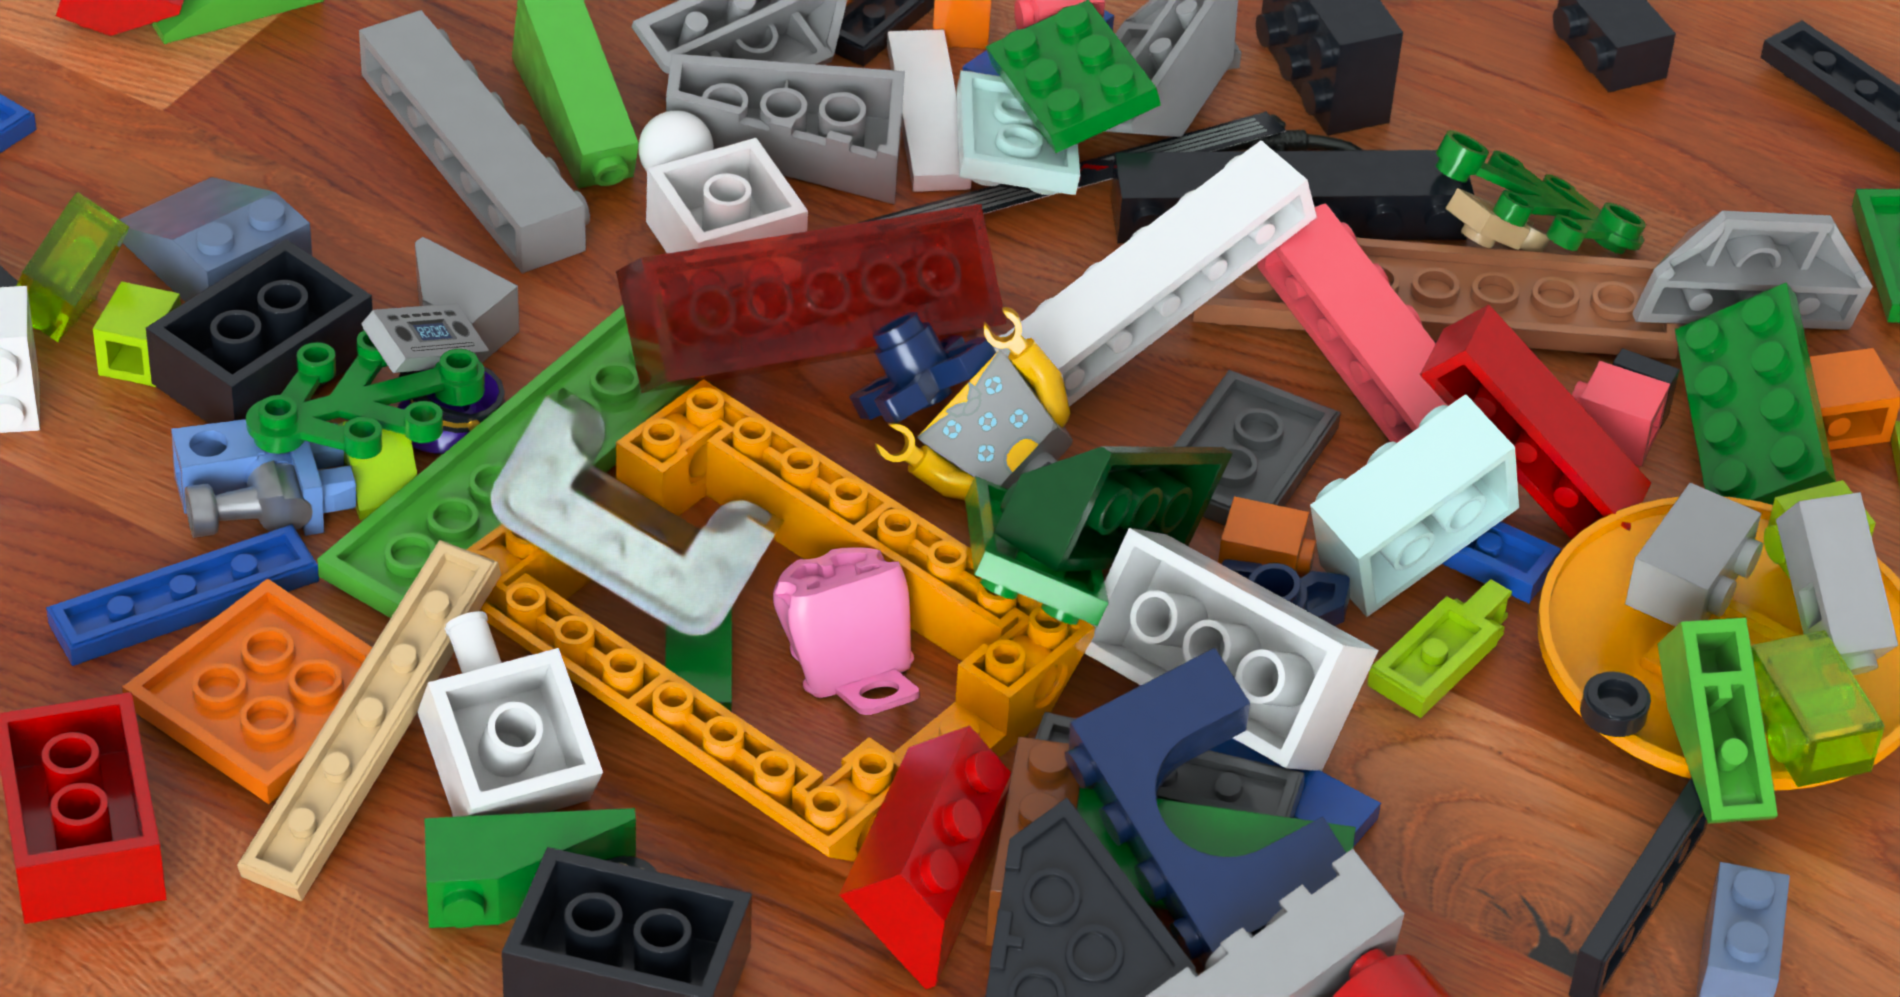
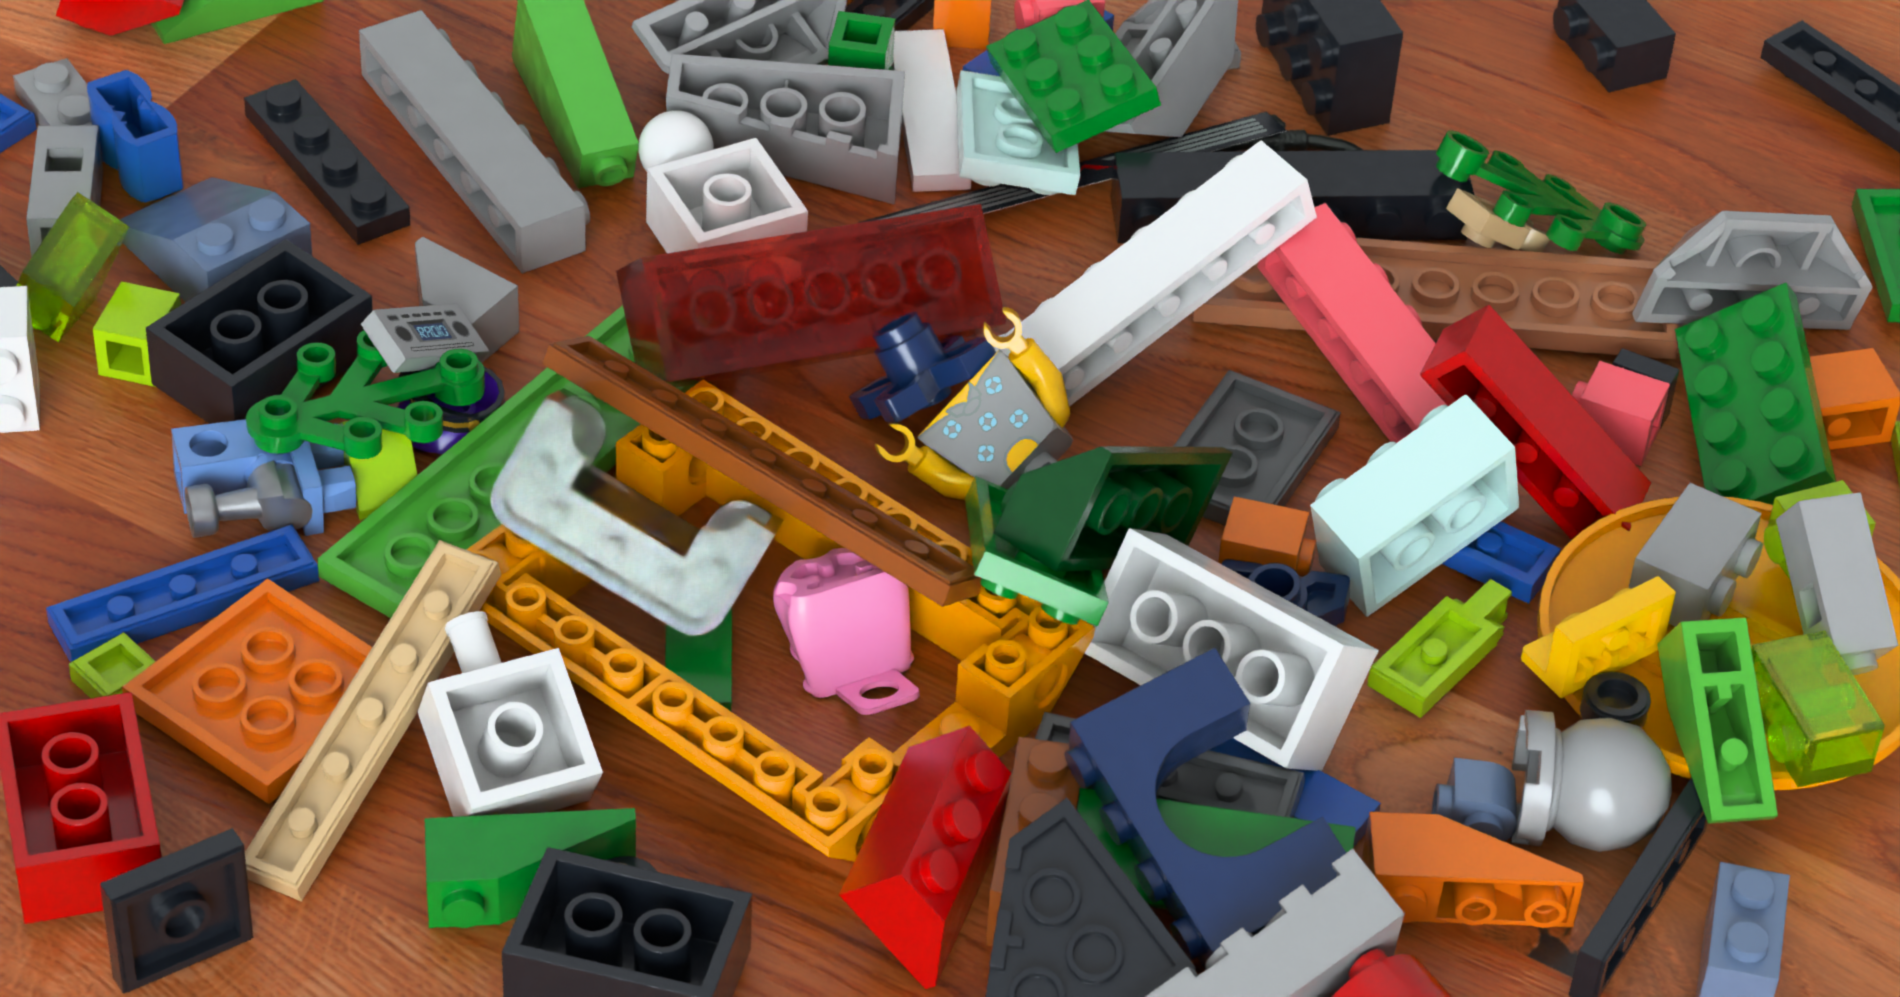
(54, 94): none -> light grey plate
(63, 164): none -> light grey brick
(109, 667): none -> lime tile
(136, 136): none -> blue brick
(177, 910): none -> black tile
(327, 161): none -> black plate
(765, 470): none -> dark orange tile
(862, 41): none -> green brick
(1465, 876): none -> orange slope
(1479, 797): none -> sand blue plate
(1592, 783): none -> light grey tile
(1602, 637): none -> yellow bracket

